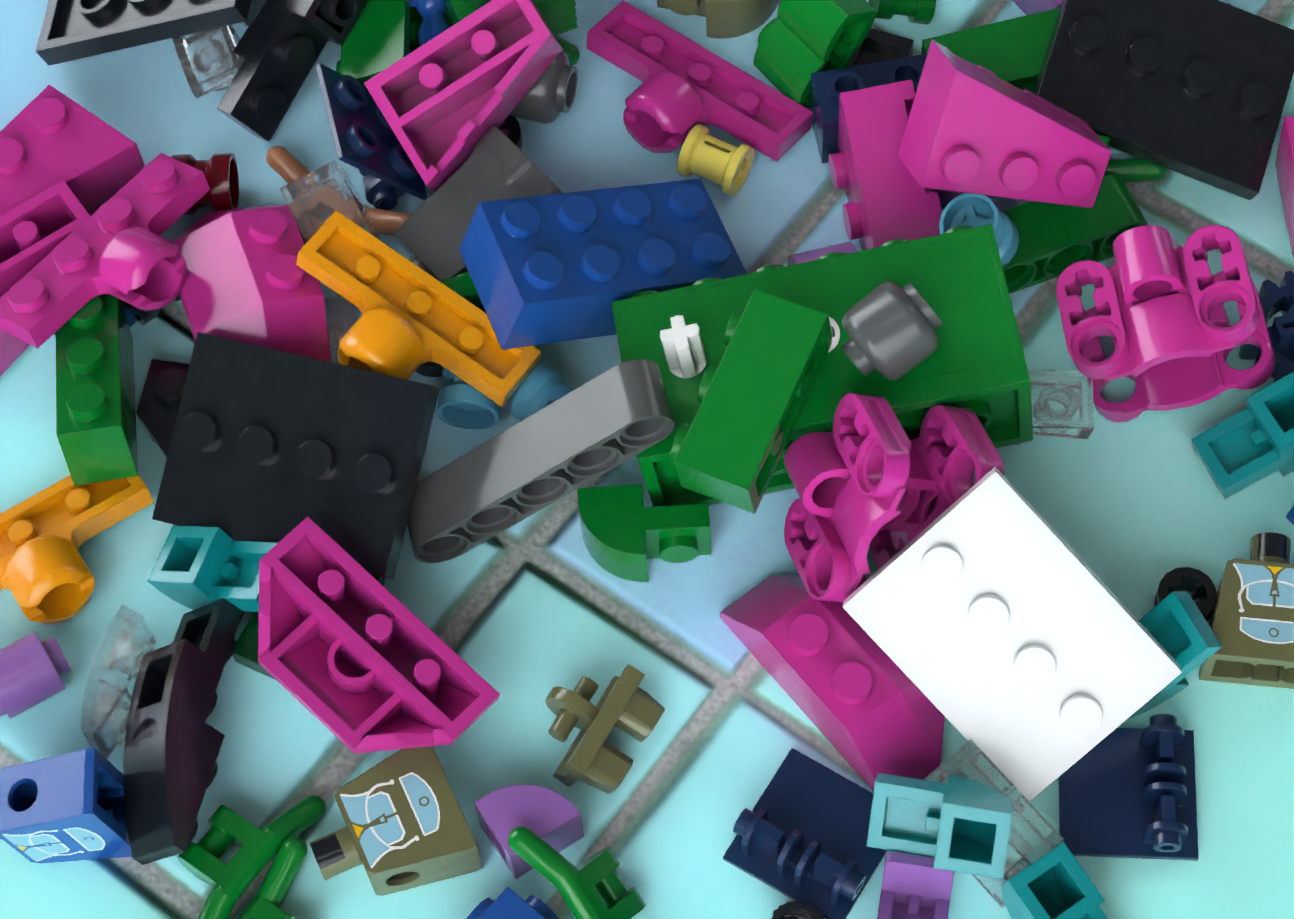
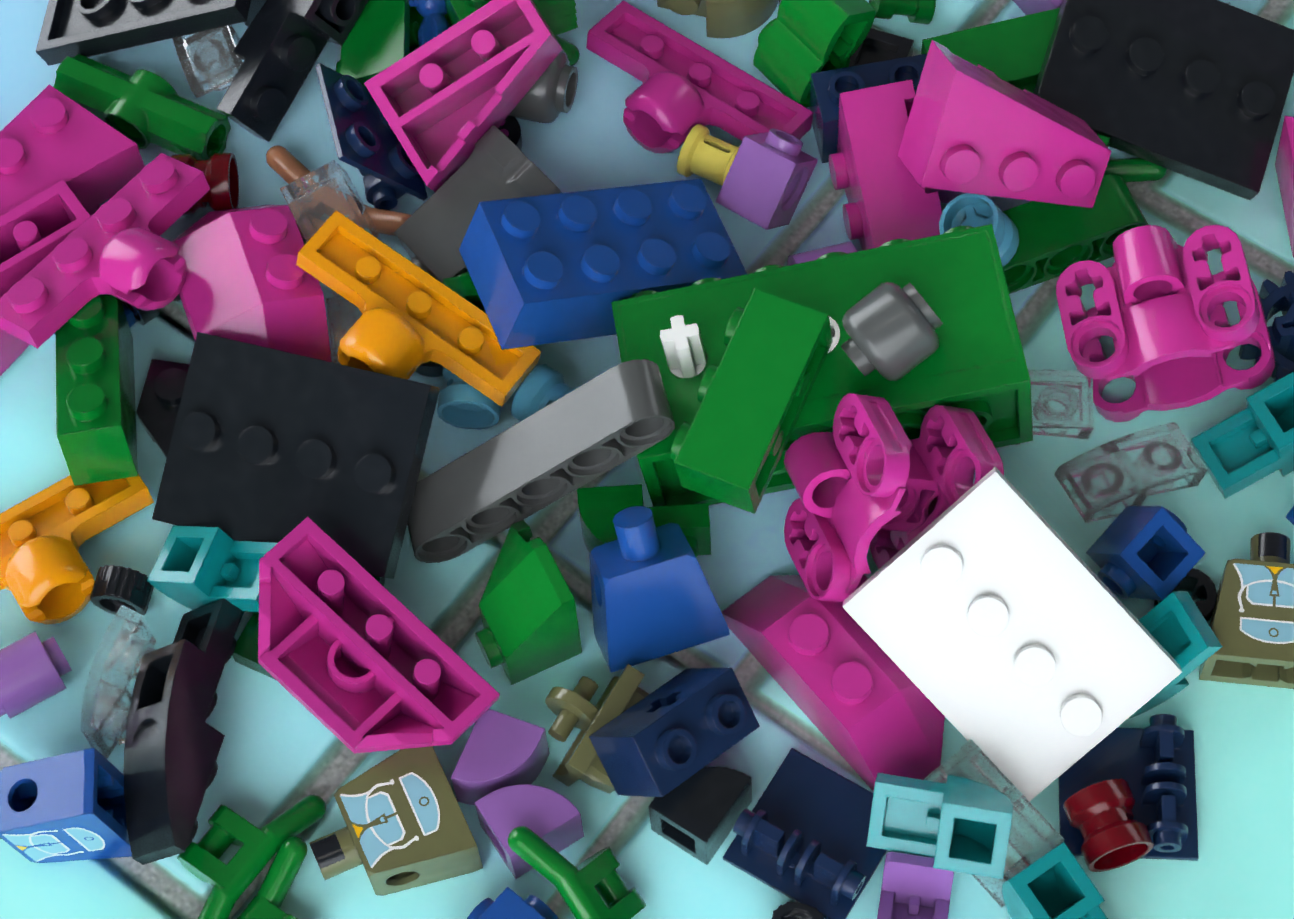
(119, 587): none -> black axle
(143, 108): none -> green piece
(499, 755): none -> medium lavender brick
(527, 609): none -> green slope
(649, 593): none -> blue torso
(674, 732): none -> dark blue brick
(702, 810): none -> black brick
(767, 178): none -> medium lavender brick
(1107, 825): none -> dark red wheel
(1130, 470): none -> clear slope
(1145, 553): none -> blue brick

